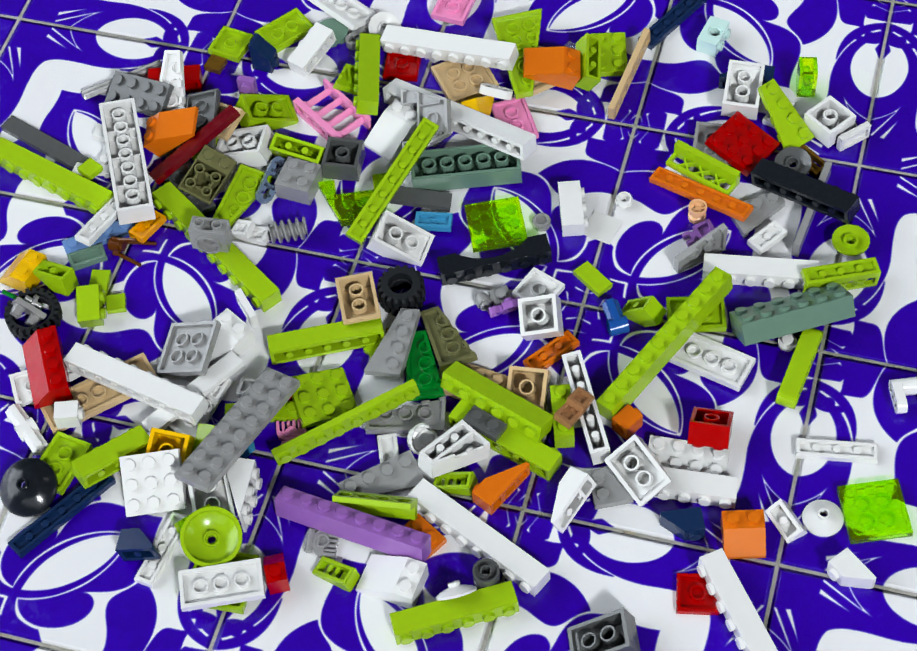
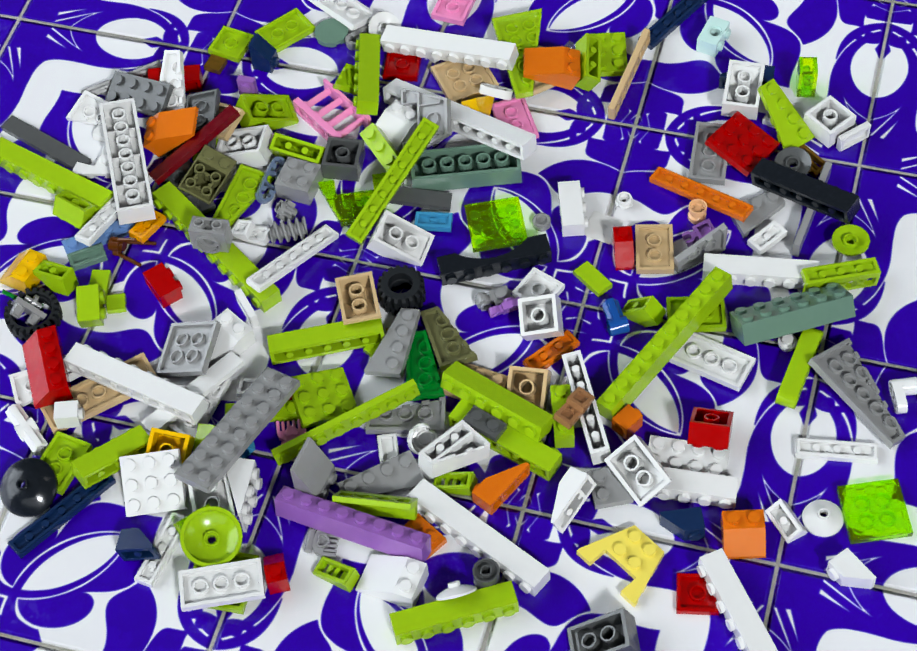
(73, 209): none -> lime brick
(86, 109): none -> white wing
(90, 169): lime tile -> none
(163, 285): none -> red brick
(285, 210): none -> light grey gear
(292, 258): none -> white tile
(311, 49): white brick -> none
(313, 470): none -> light grey slope
(379, 145): none -> lime brick
(623, 248): none -> slope
(633, 553): none -> light yellow wing
(654, 248): none -> tan plate
(707, 166): lime fence -> none
(854, 384): none -> light grey wing

